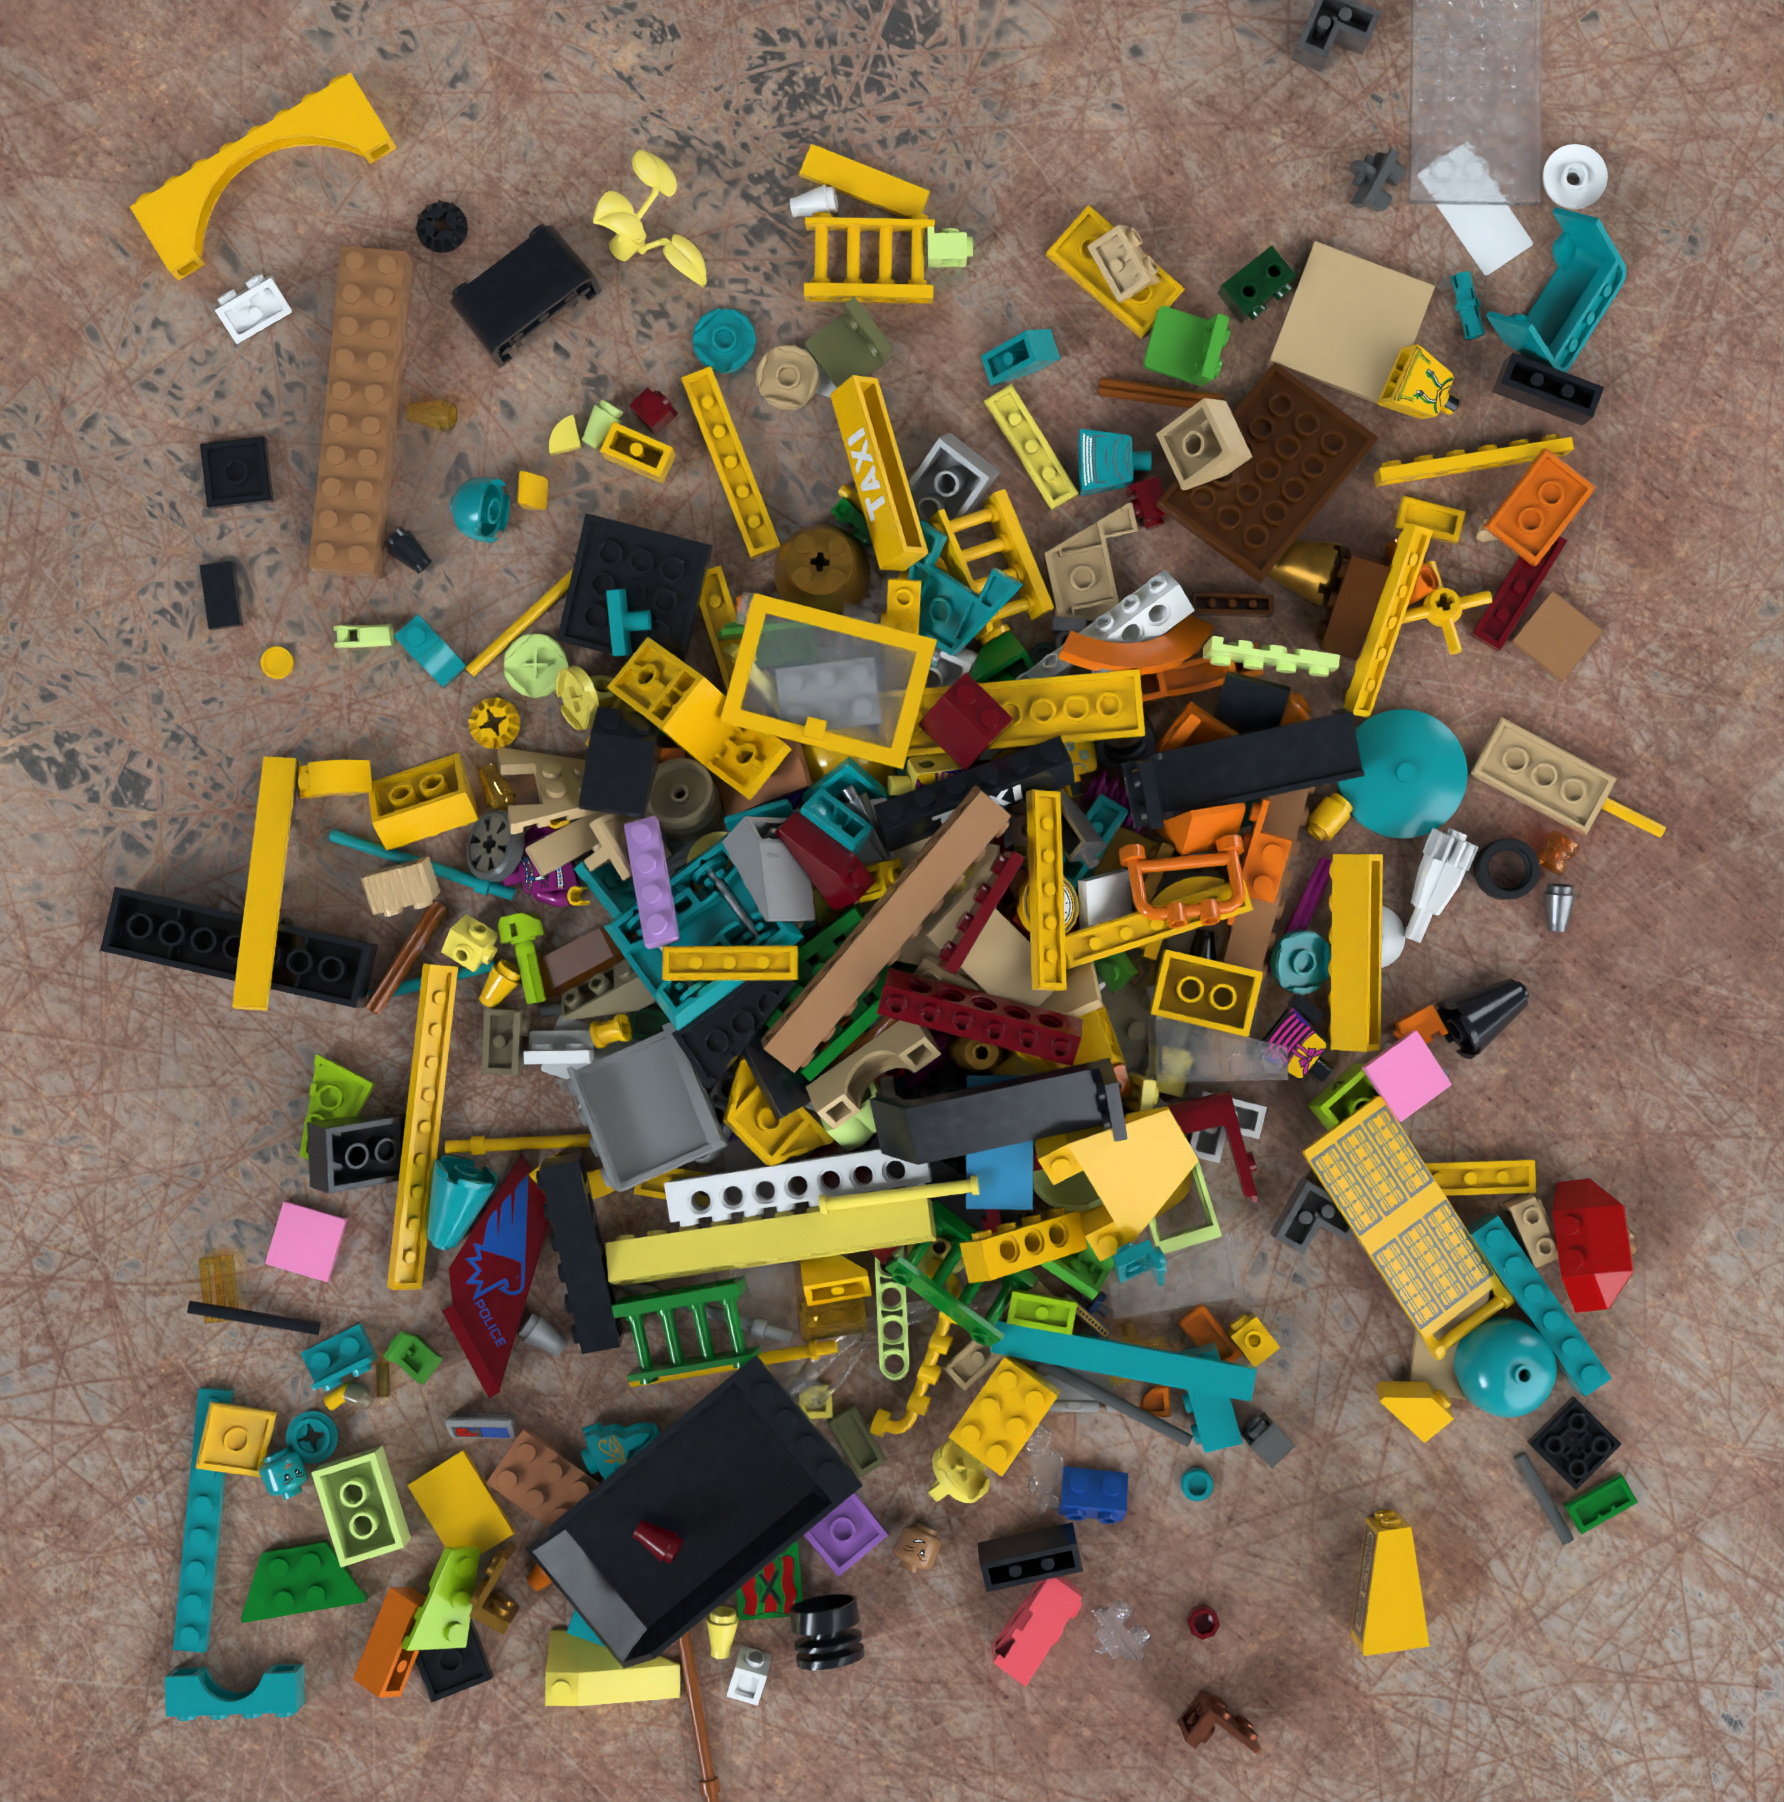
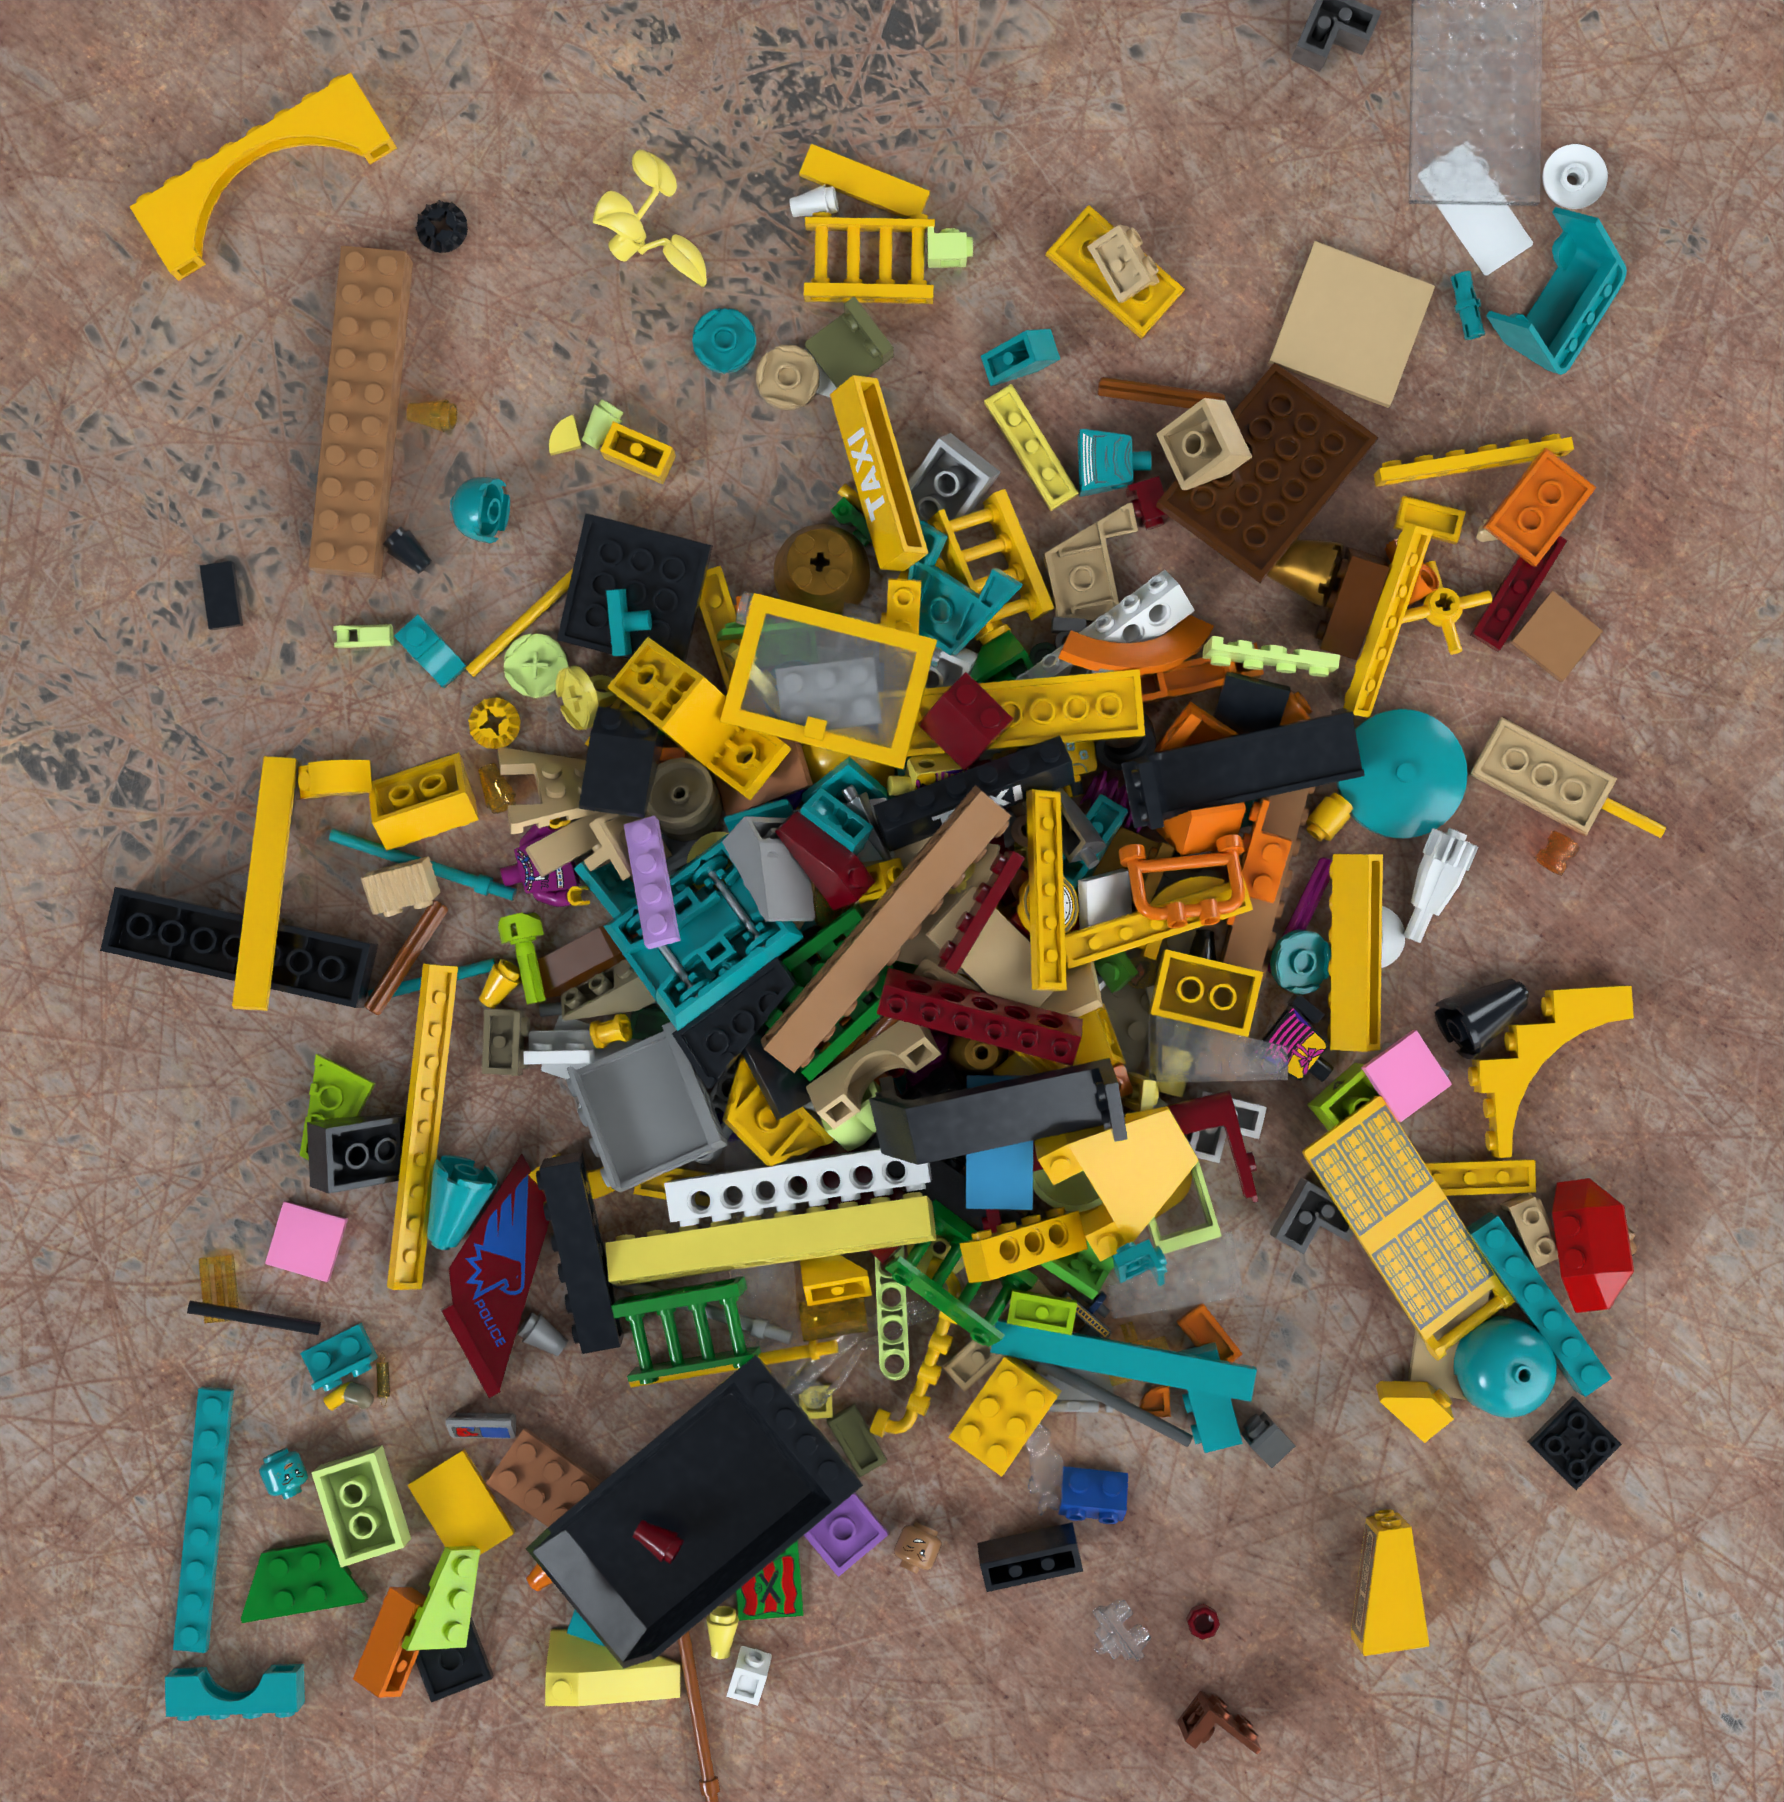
(235, 1439): yellow tile -> none
(236, 473): black tile -> none
(252, 307): white bracket -> none
(277, 662): yellow piece -> none
(300, 1427): teal gear -> none
(413, 1356): bright green bracket -> none
(470, 943): light yellow brick -> none
(480, 1145): yellow bar -> none
(490, 1608): pearl gold bracket -> none
(492, 849): dark grey wheel -> none
(523, 291): black windscreen -> none
(532, 491): yellow slope -> none
(614, 1445): teal rock -> none
(653, 410): dark red brick -> none
(729, 963): yellow tile -> none
(731, 462): yellow plate -> none
(827, 1631): black wheel -> none
(899, 1194): light yellow bar -> none
(957, 1474): light yellow tile -> none
(1035, 1627): coral wedge -> none
(1186, 345): bright green bracket -> none
(1196, 1484): teal tile -> none
(1232, 604): reddish brown piece -> none
(1252, 1338): yellow brick -> none
(1257, 285): dark green brick -> none
(1371, 176): dark grey hips -> none
(1418, 385): yellow torso -> none
(1424, 1020): orange brick -> none
(1530, 1045): none -> yellow arch
(1531, 862): black tyre -> none
(1544, 1498): dark grey bar -> none
(1548, 389): black brick -> none
(1558, 906): flat silver cone -> none
(1600, 1503): green plate -> none

